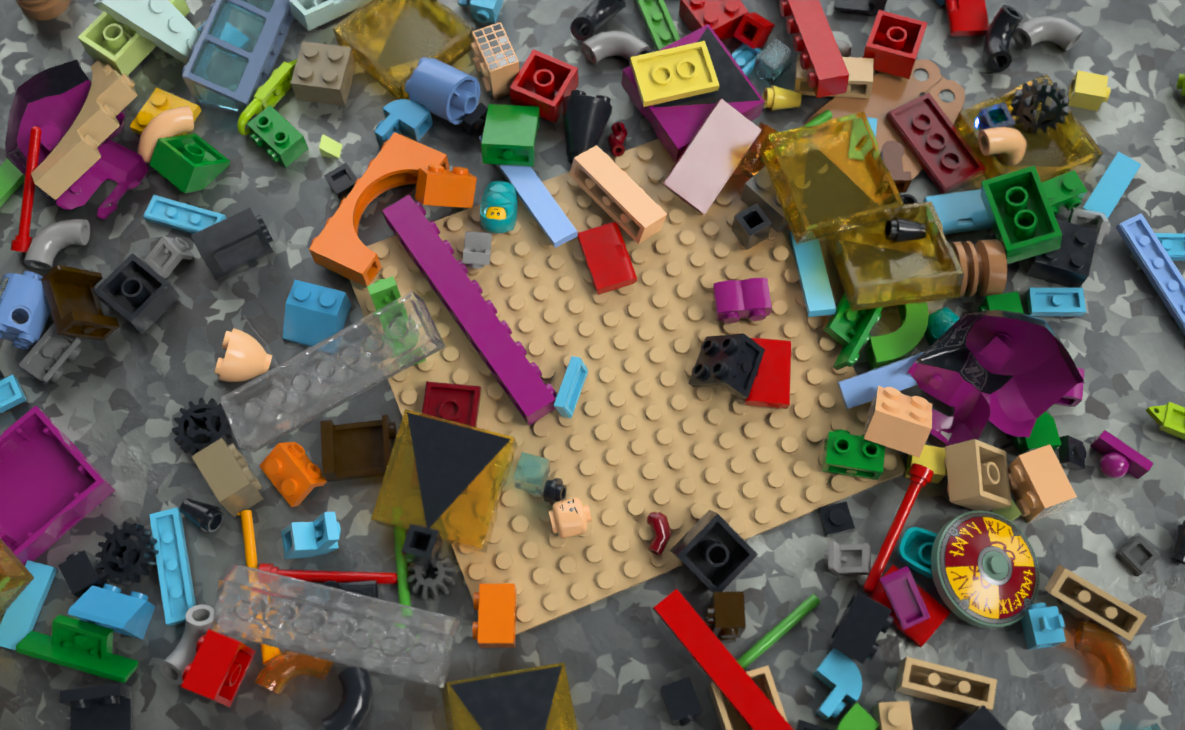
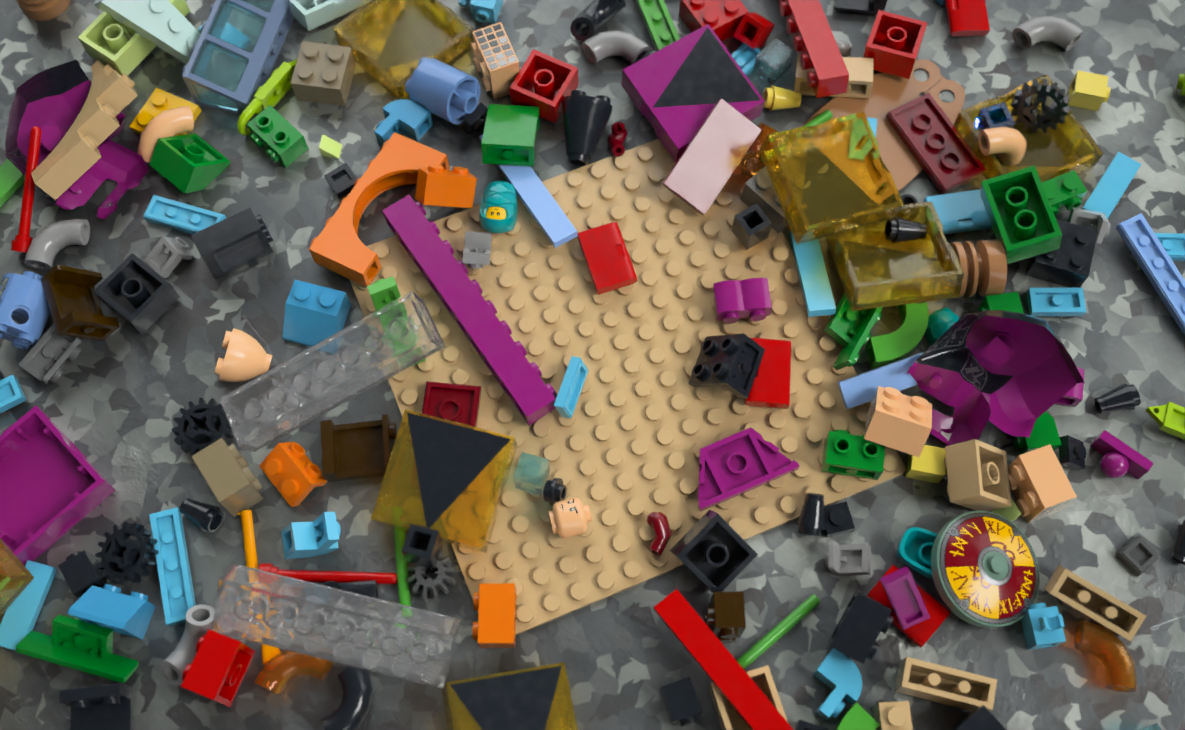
(617, 194): light nougat brick -> none
(674, 73): light yellow plate -> none
(738, 466): none -> magenta wing
(812, 515): none -> black cone
(892, 157): reddish brown leg -> none
(918, 478): red piece -> none
(998, 38): black cylinder -> none
(1119, 399): none -> black cone

